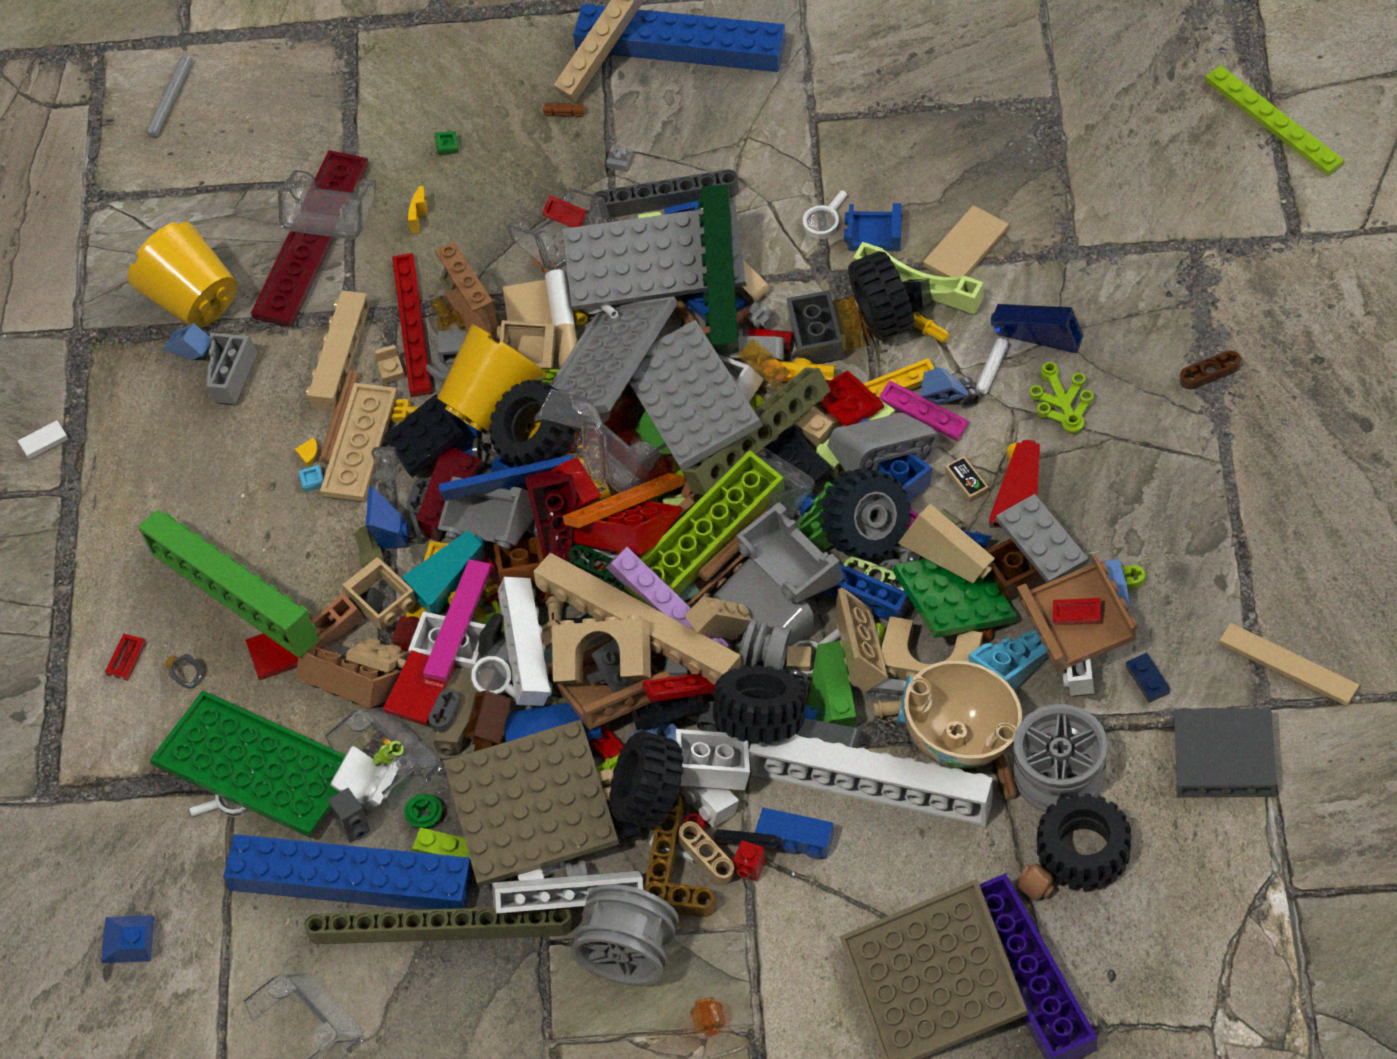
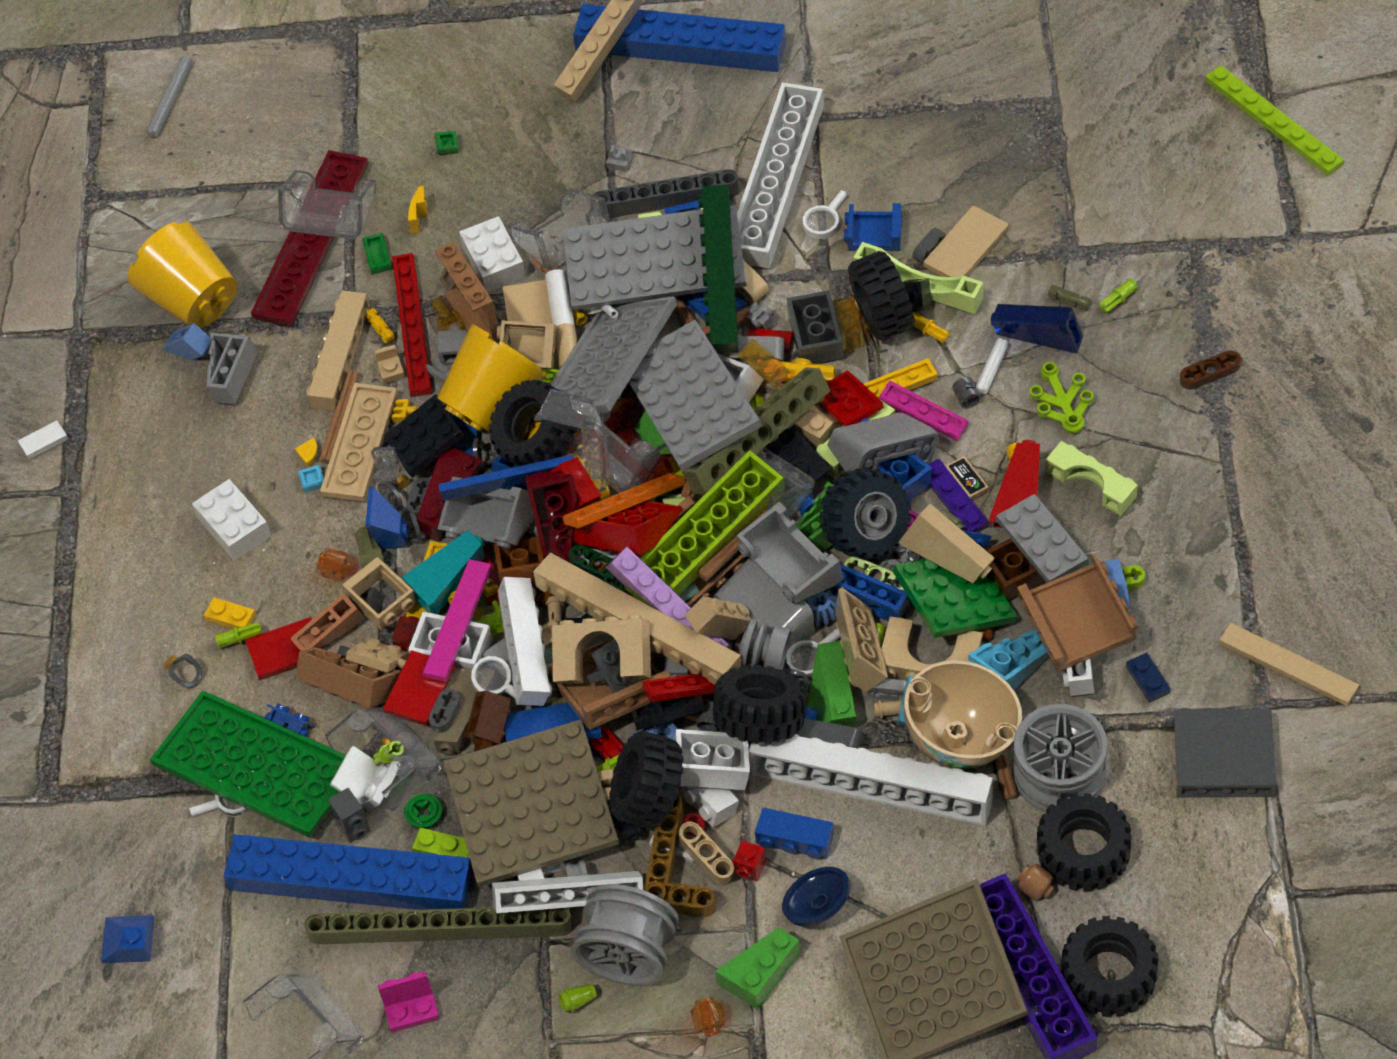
(128, 655): red tile -> none
(229, 583): bright green brick -> none
(229, 614): none -> yellow plate
(231, 520): none -> white brick
(237, 635): none -> lime axle
(281, 716): none -> blue hinge
(333, 564): none -> clear orange head
(377, 253): none -> green tile
(379, 325): none -> yellow axle
(400, 483): none -> dark grey piece
(408, 1001): none -> dark pink bracket
(490, 634): pearl dark grey tile -> none
(492, 254): none -> white brick
(563, 109): dark orange axle -> none
(564, 212): red tile -> none
(575, 997): none -> lime cone
(735, 837): black axle -> none
(759, 967): none -> bright green wedge
(777, 171): none -> white brick
(799, 658): tan tile -> none
(816, 896): none -> dark blue dish
(823, 607): none -> medium blue gear
(928, 244): none -> dark grey beam
(941, 386): medium blue slope -> none
(956, 498): none -> dark purple plate
(1068, 463): none -> yellowish green arch
(1069, 297): none -> olive axle
(1077, 611): red tile -> none
(1115, 937): none -> black tyre
(1118, 295): none -> lime axle

